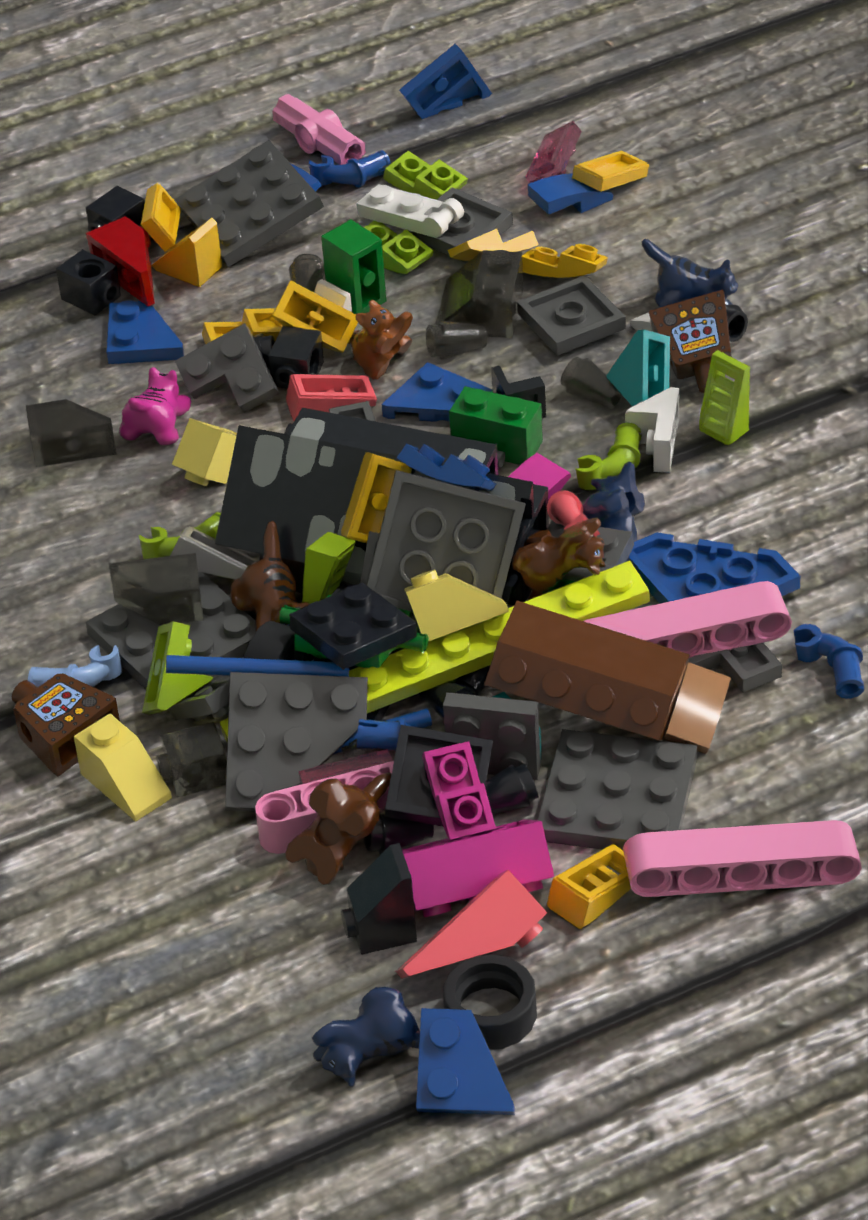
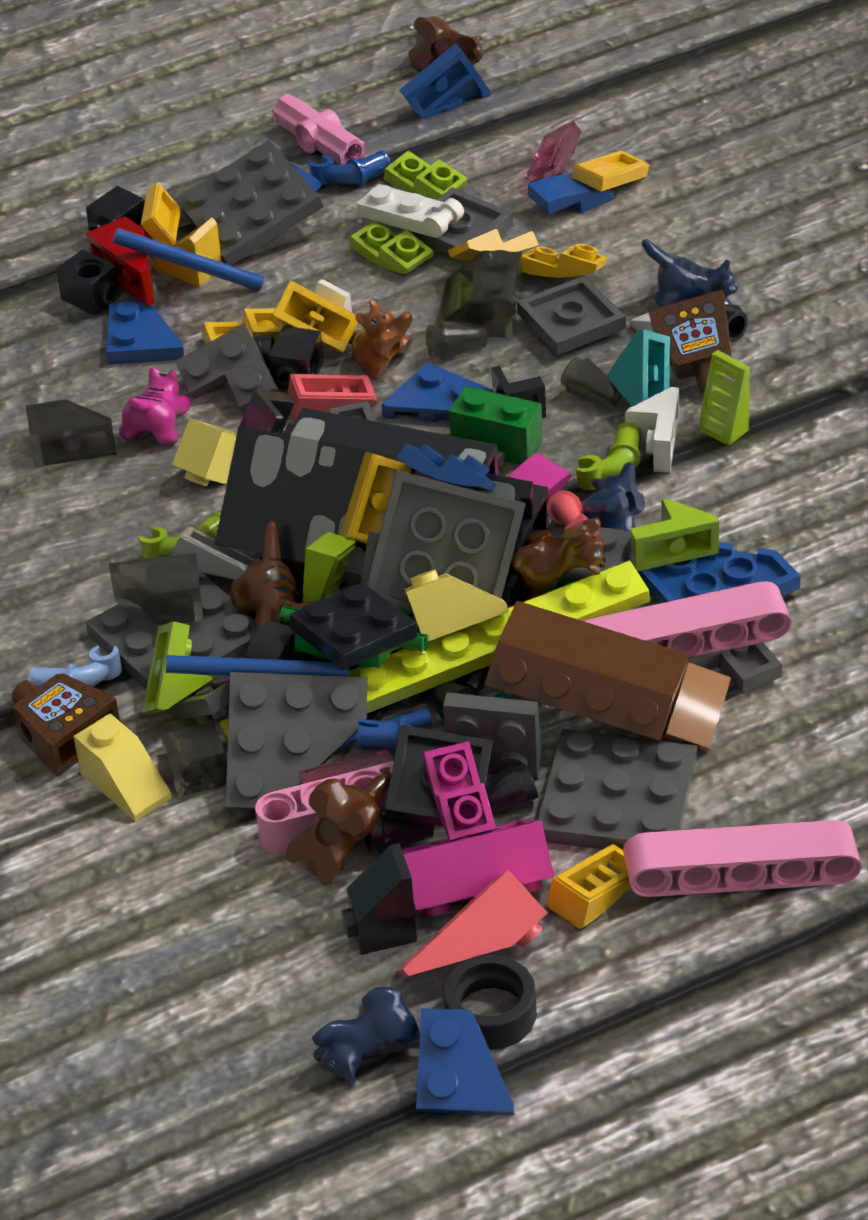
(188, 259): none -> blue bar
(268, 411): none -> panel
(307, 271): clear smoke cone -> none
(355, 264): green brick -> none
(436, 37): none -> reddish brown animal
(679, 537): none -> lime slope
(840, 654): blue piece -> none

